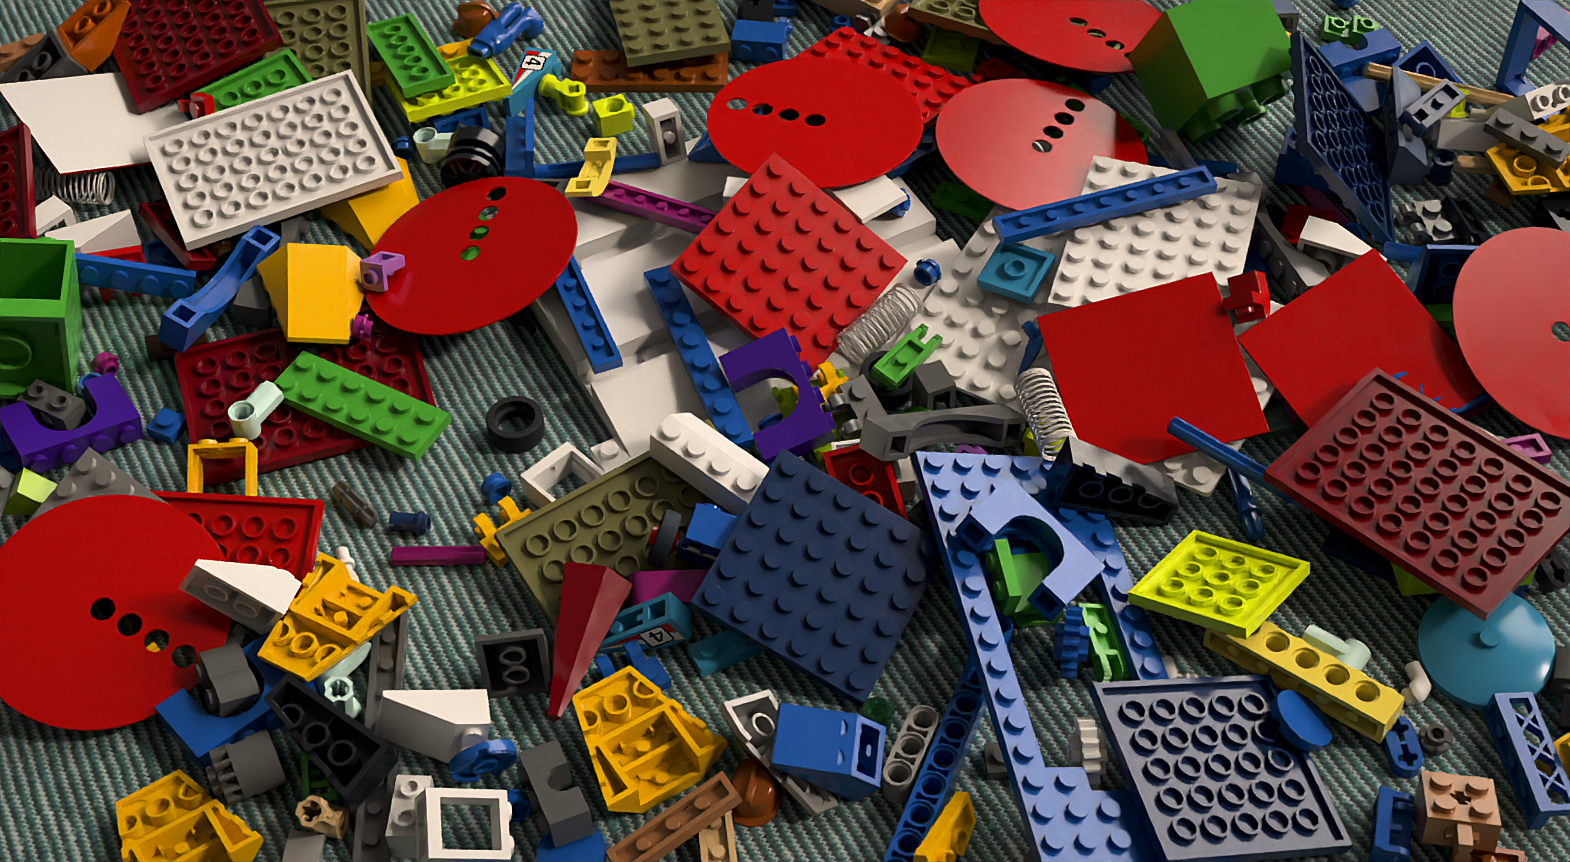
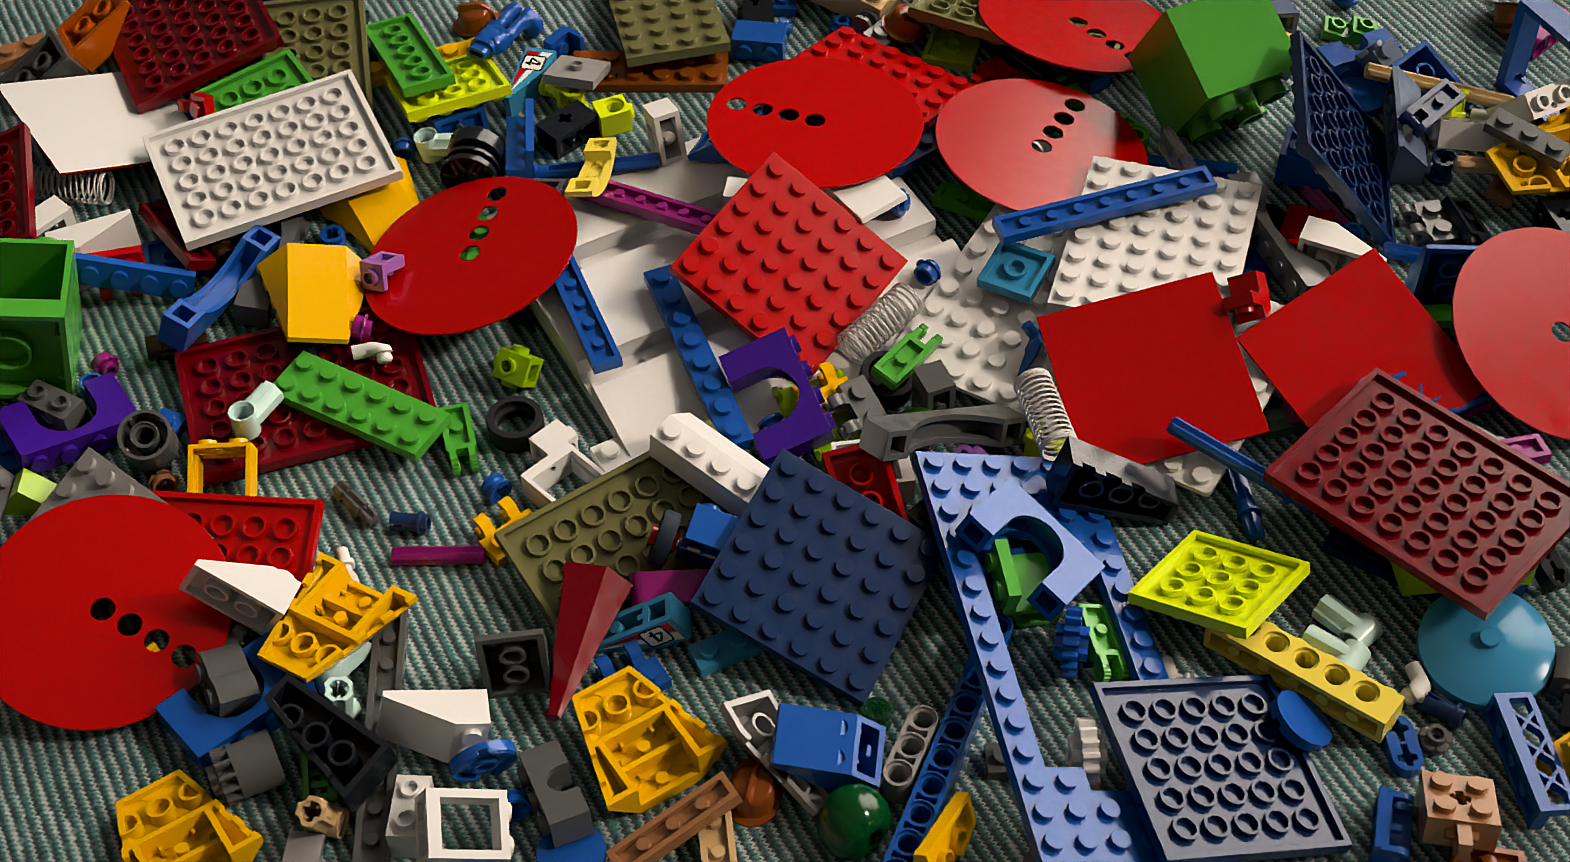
(148, 440): none -> dark grey gear
(164, 475): none -> medium nougat plate
(336, 233): none -> blue bush
(371, 349): none -> white arm
(460, 437): none -> bright green hinge
(517, 367): none -> lime brick
(551, 438): none -> white brick
(564, 40): none -> blue bracket
(567, 129): none -> black brick
(576, 72): none -> light grey plate
(853, 821): none -> dark green piece
(1346, 622): none -> light aqua piece
(1380, 53): none -> sand blue brick
(1444, 710): none -> dark blue pin
(1503, 15): none -> dark orange piece

